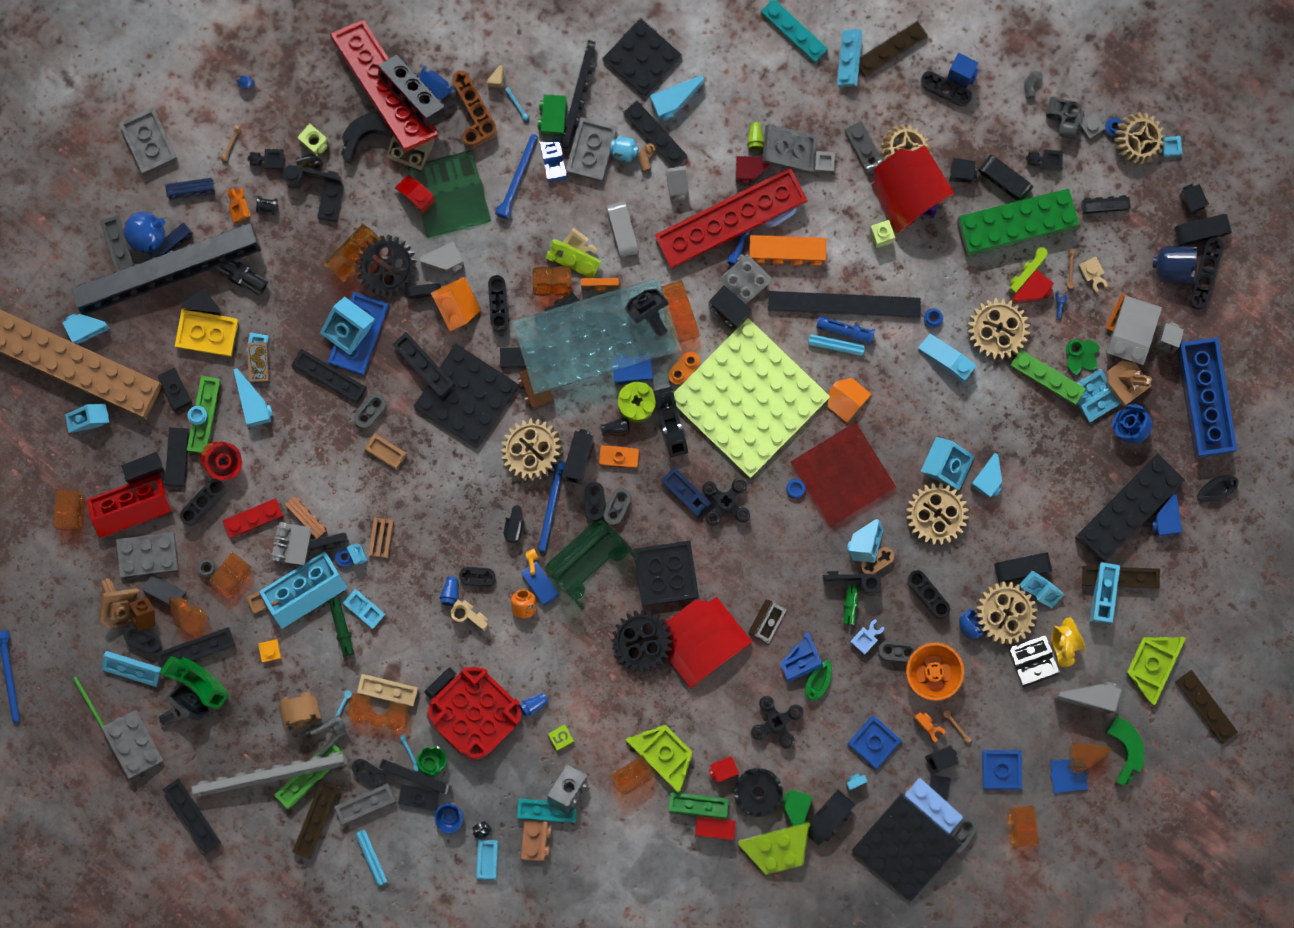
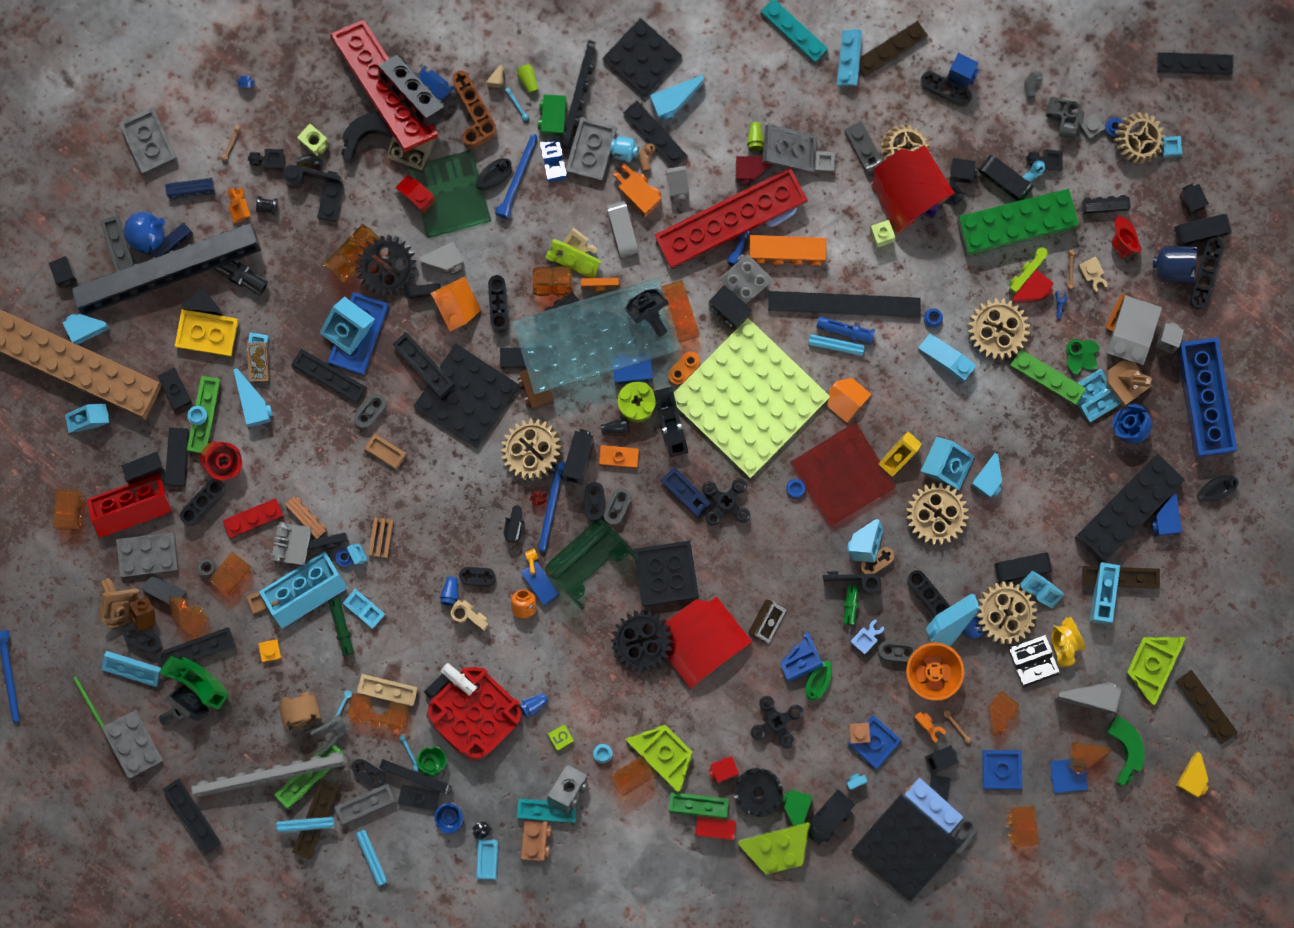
(63, 272): none -> black brick
(305, 824): none -> medium azure axle
(458, 679): none -> white axle
(494, 173): none -> black arm
(527, 77): none -> lime cone
(538, 498): none -> clear red plate
(602, 753): none -> medium azure plate
(638, 191): none -> orange hinge
(859, 733): none -> nougat plate
(900, 453): none -> yellow slope
(952, 621): none -> medium azure slope
(958, 196): none -> black bush
(1000, 711): none -> clear orange slope
(1036, 170): none -> medium azure arm
(1125, 239): none -> red piece
(1194, 63): none -> black plate
(1194, 777): none -> yellow slope

